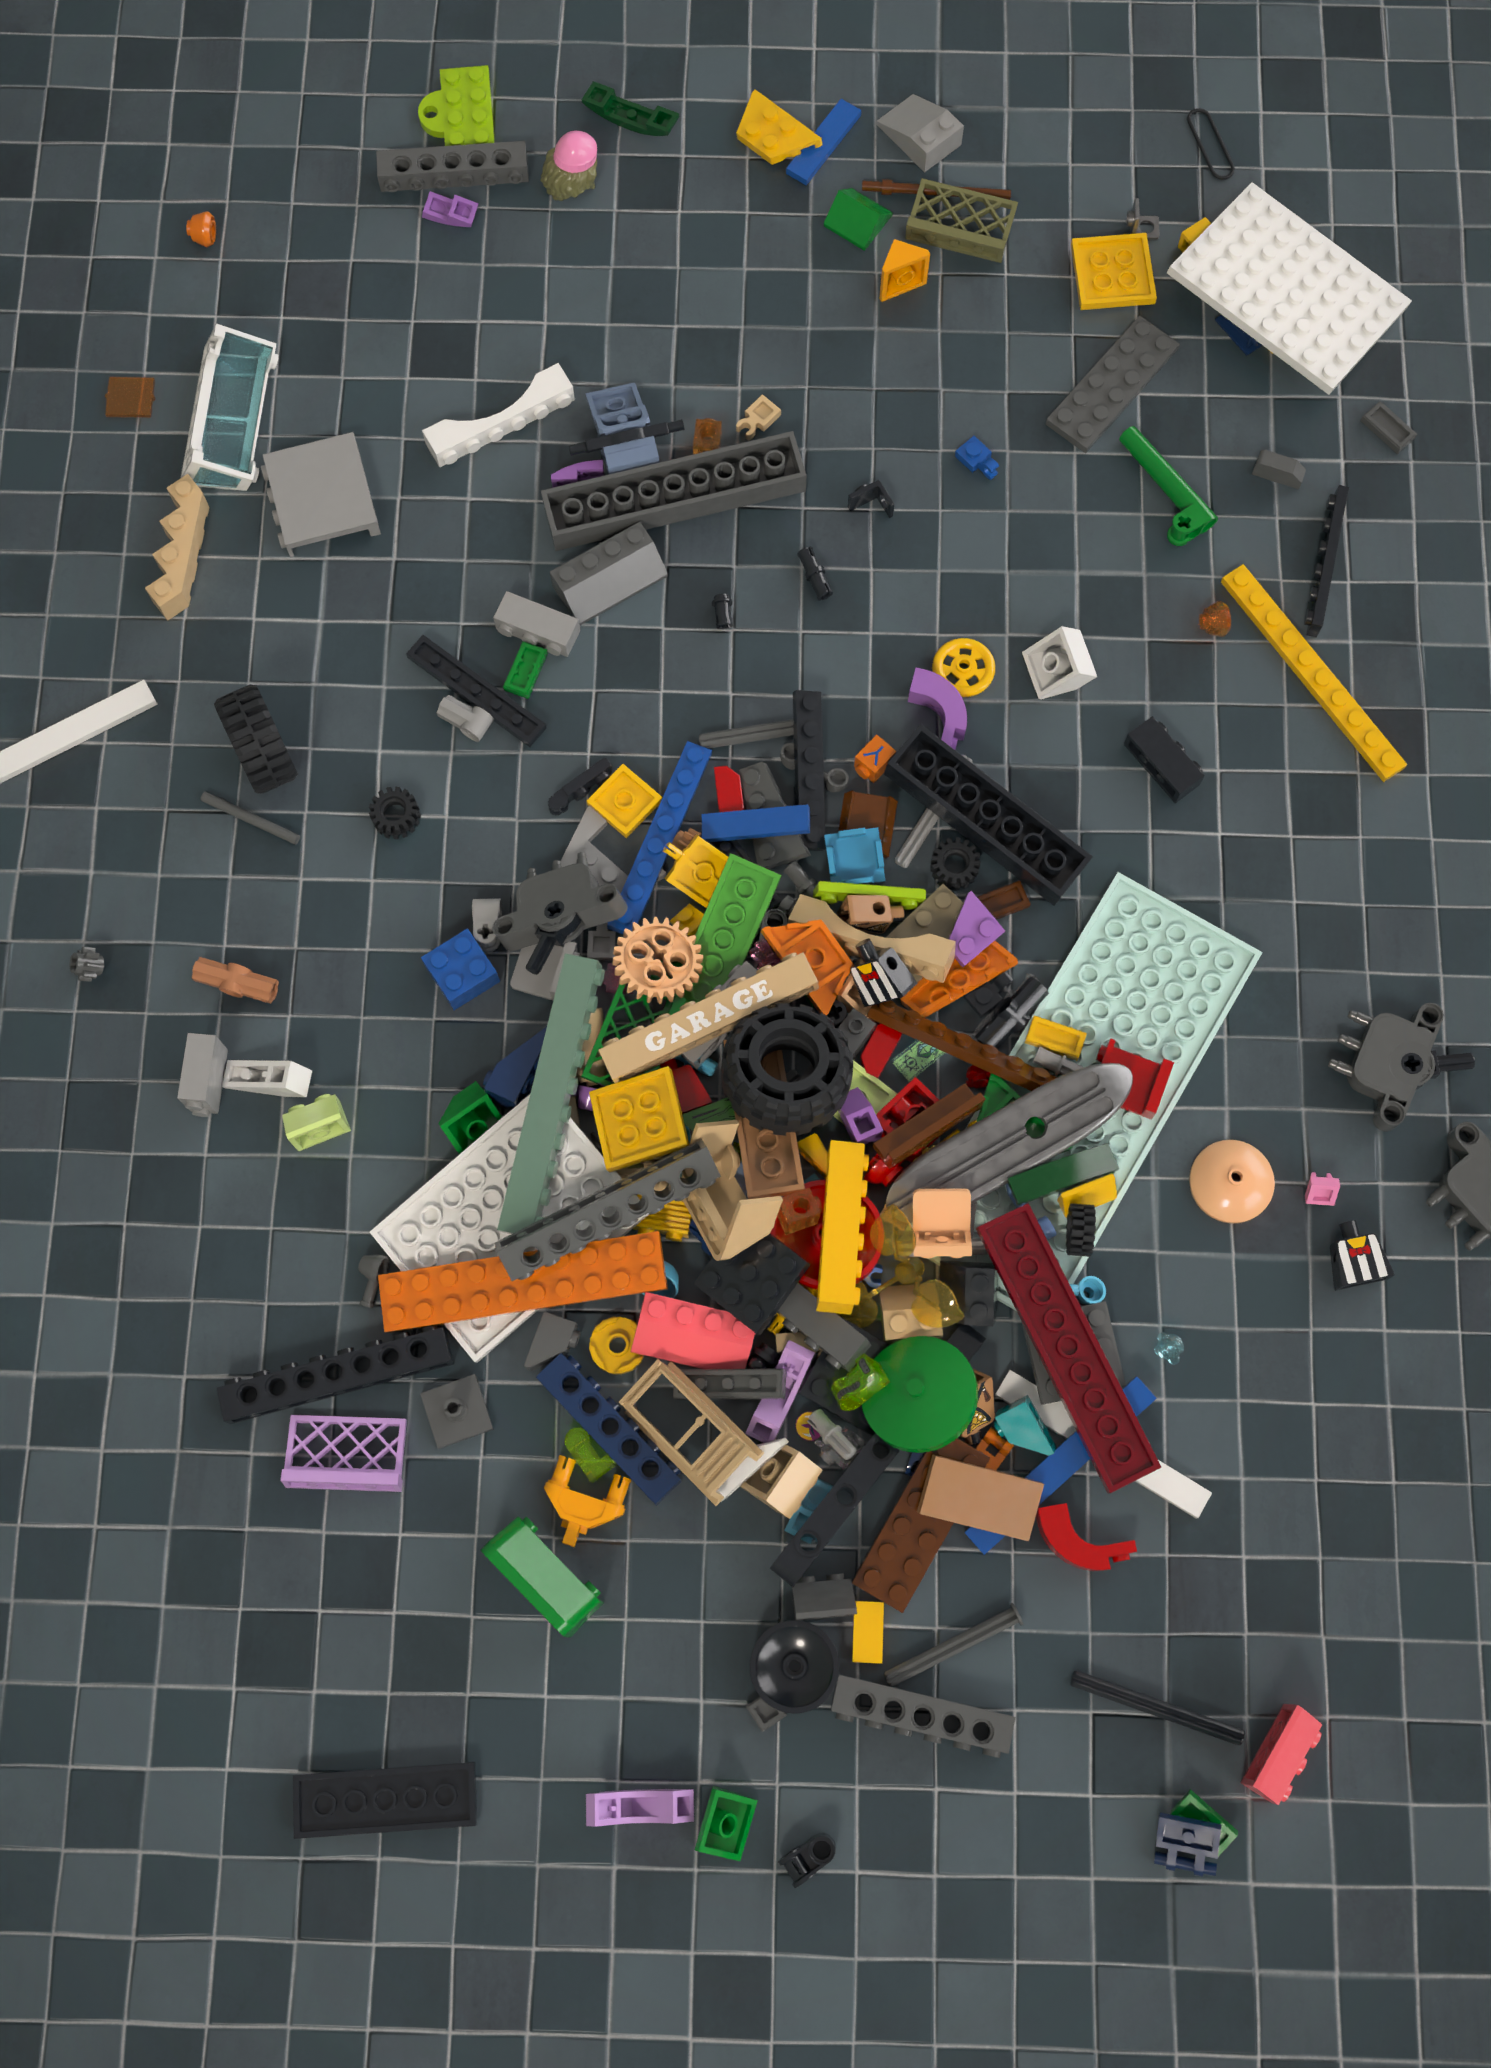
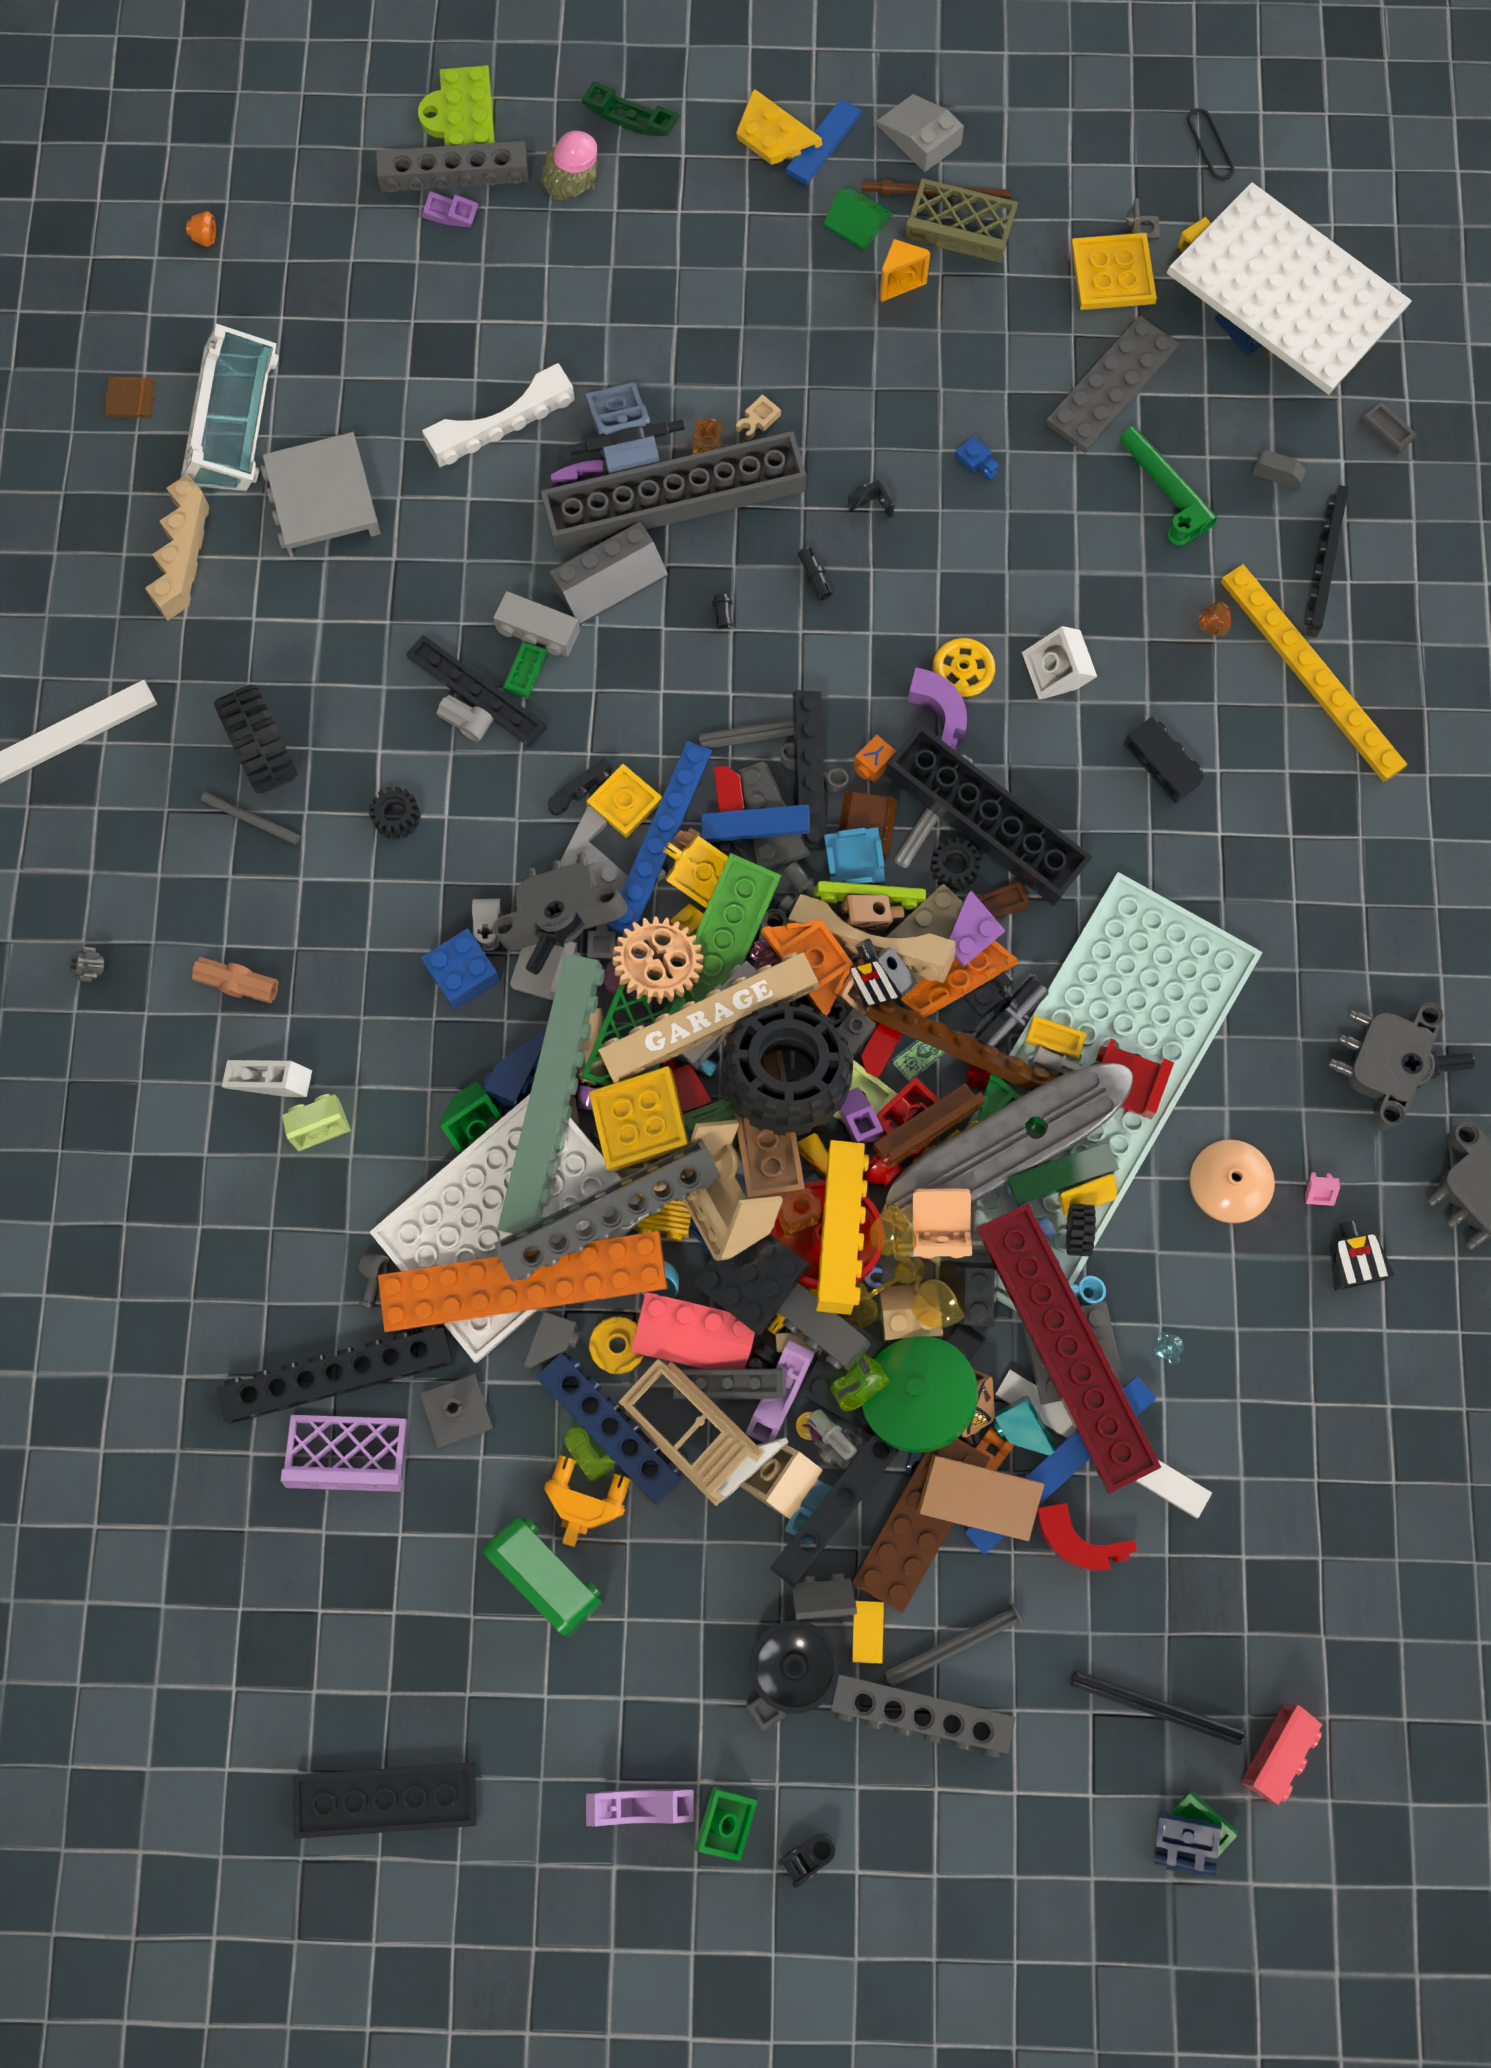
(202, 1074): light grey brick -> none

